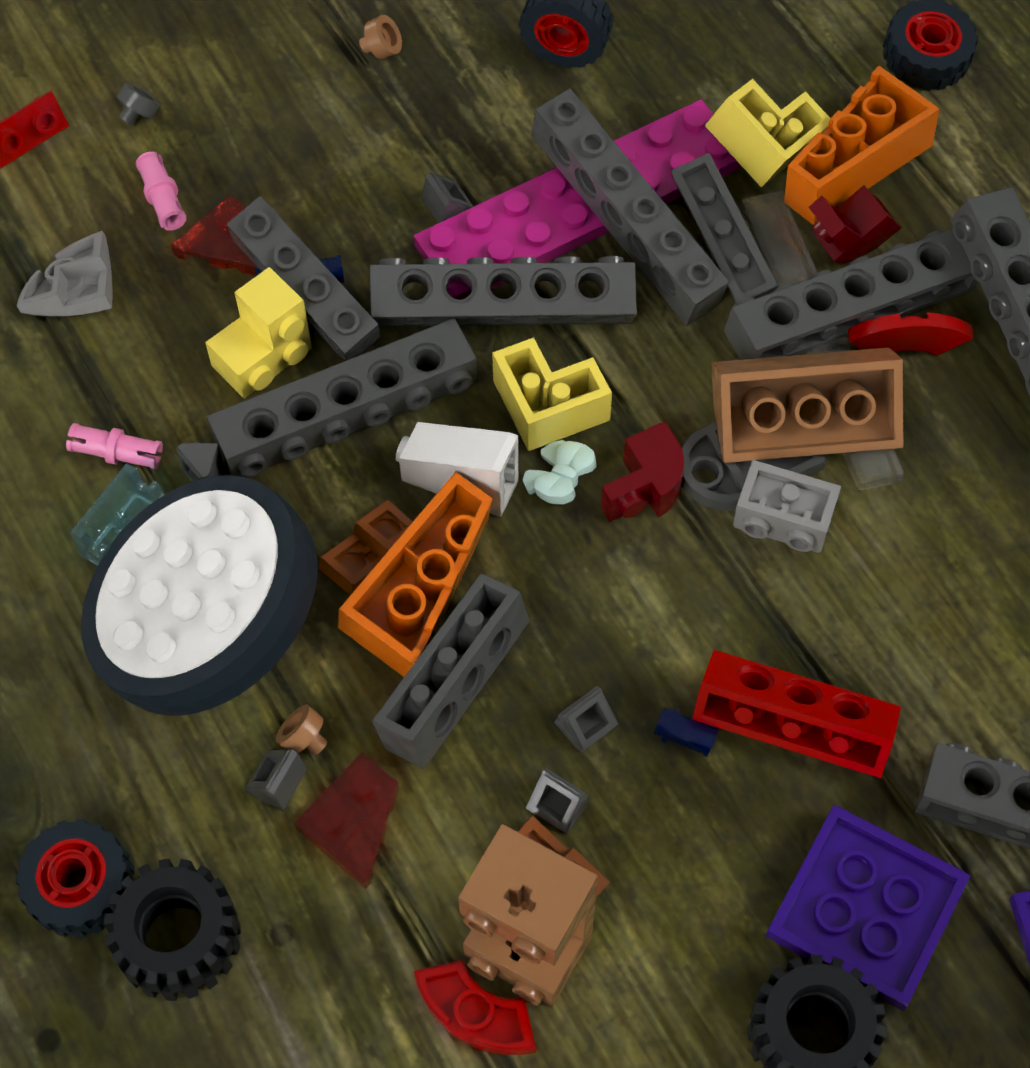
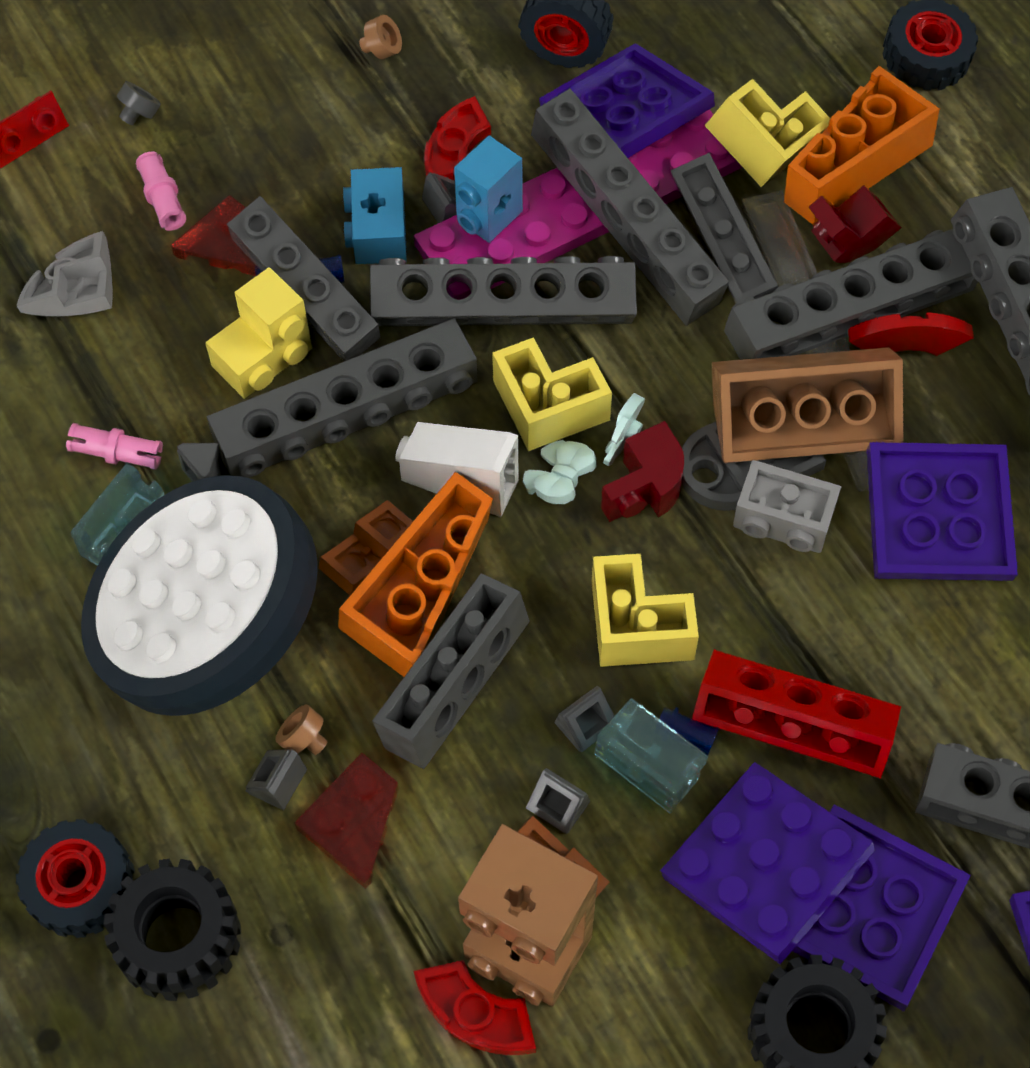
(377, 215): none -> dark azure brick
(455, 137): none -> red tile
(488, 189): none -> dark azure brick
(625, 427): none -> light aqua piece
(637, 97): none -> dark purple plate
(639, 626): none -> light yellow brick
(650, 755): none -> clear light blue hinge
(767, 862): none -> dark purple plate
(941, 511): none -> dark purple plate

